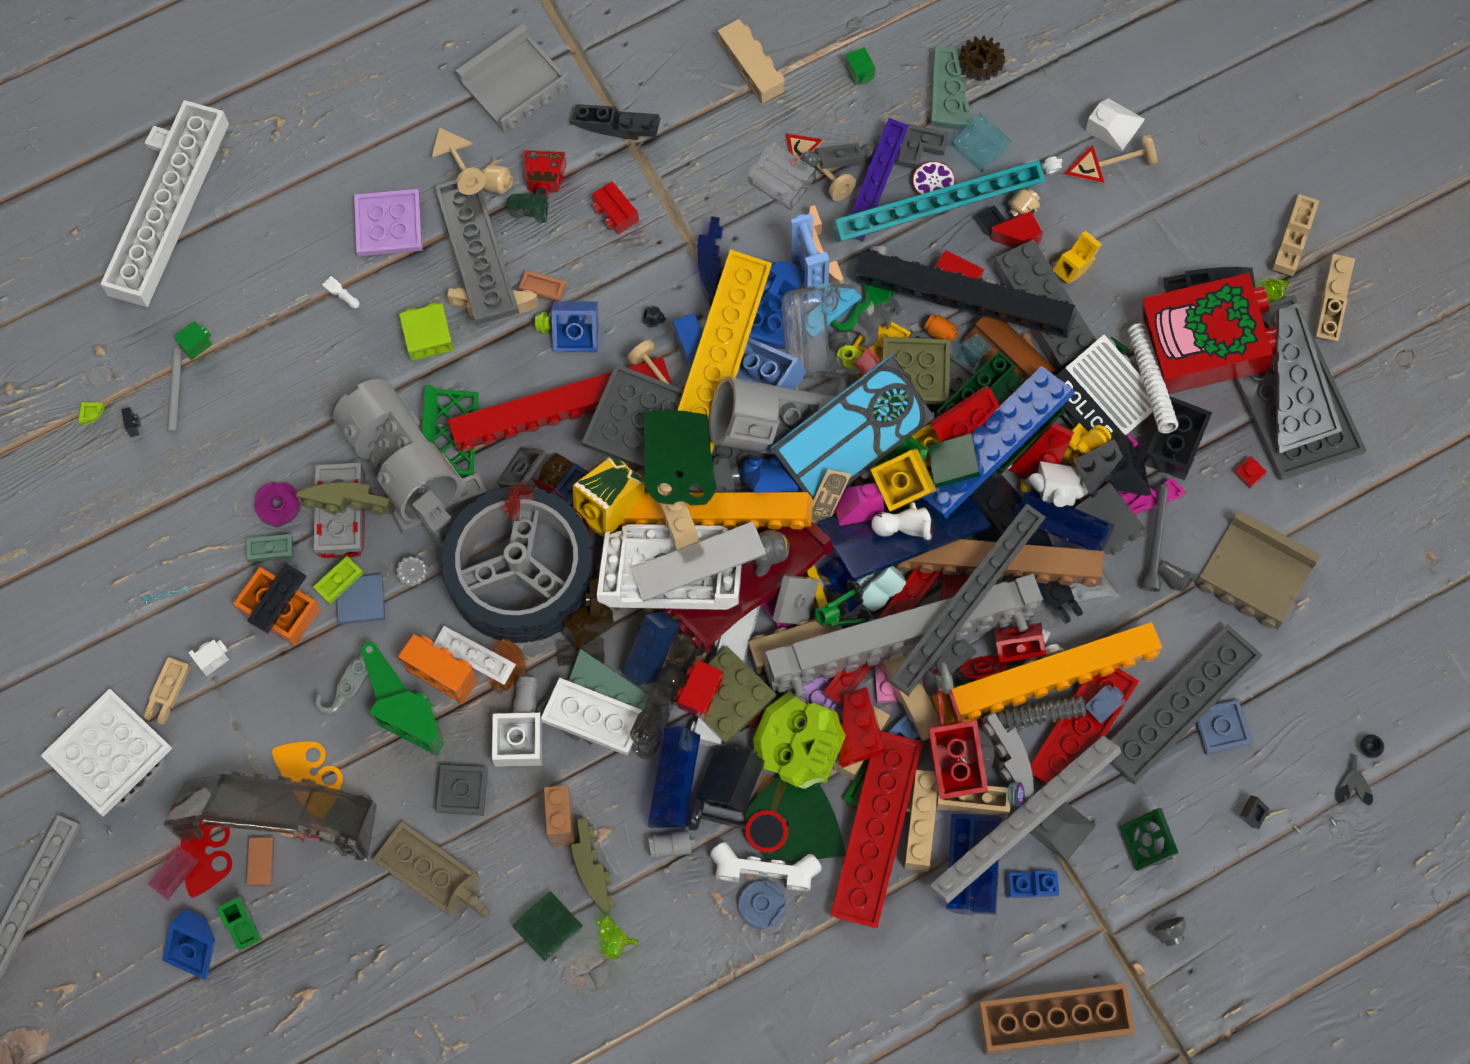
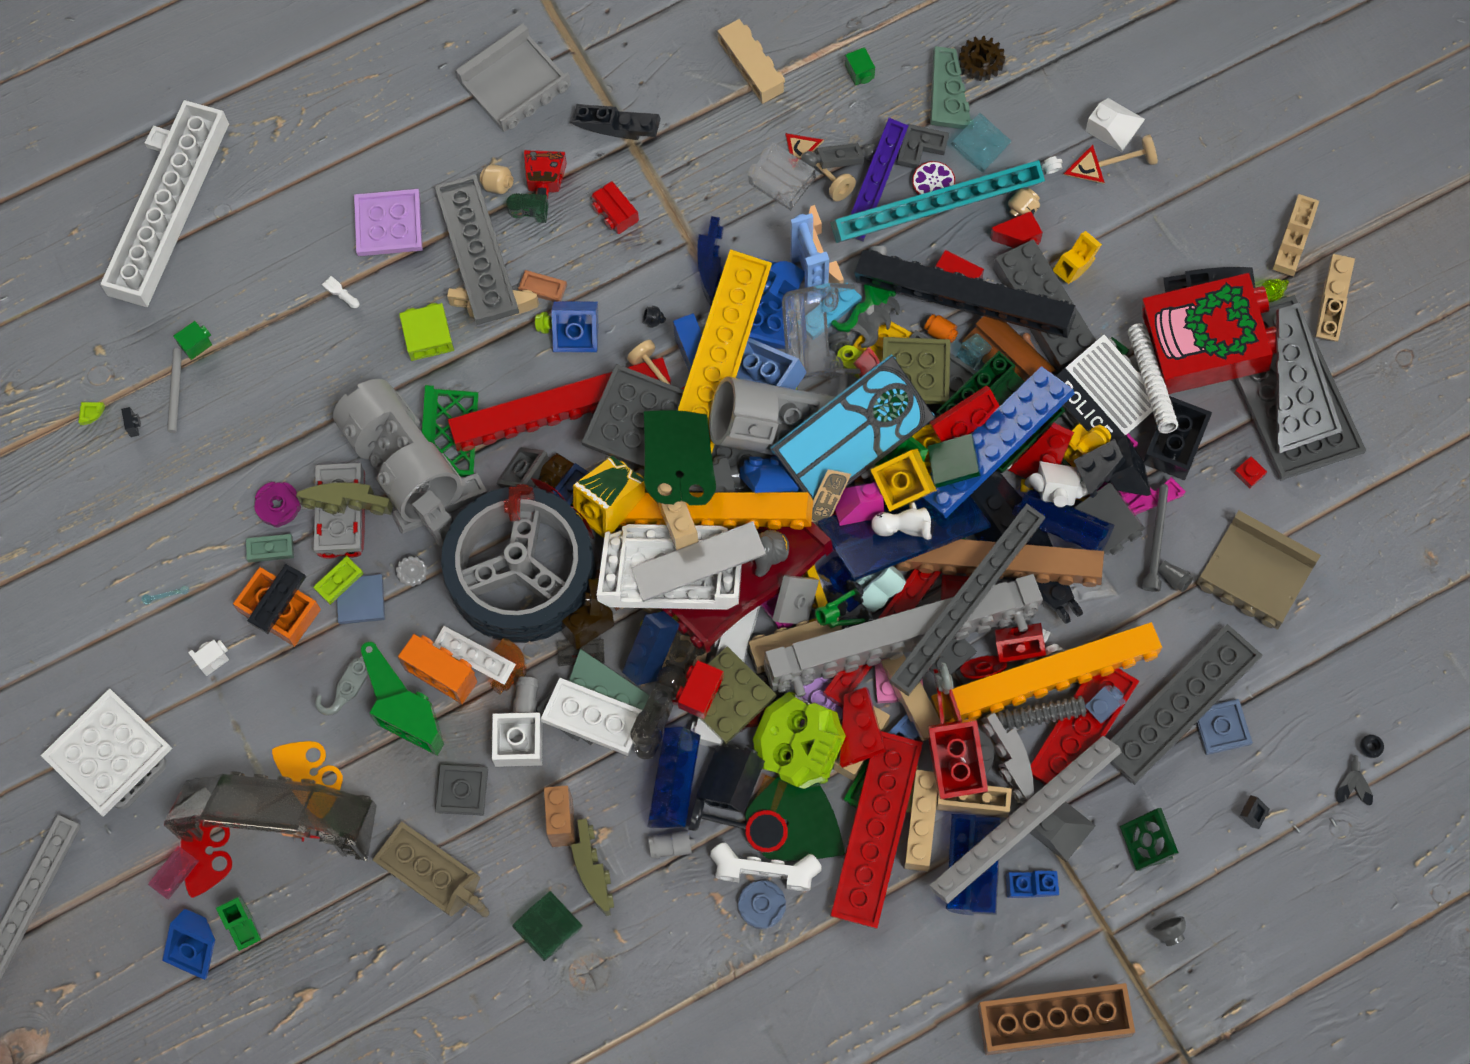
(167, 689): tan hinge -> none
(260, 861): nougat tile -> none
(470, 179): tan piece -> none
(613, 939): clear neon green animal -> none
(990, 218): black plate -> none
(1016, 794): clear light blue tile -> none

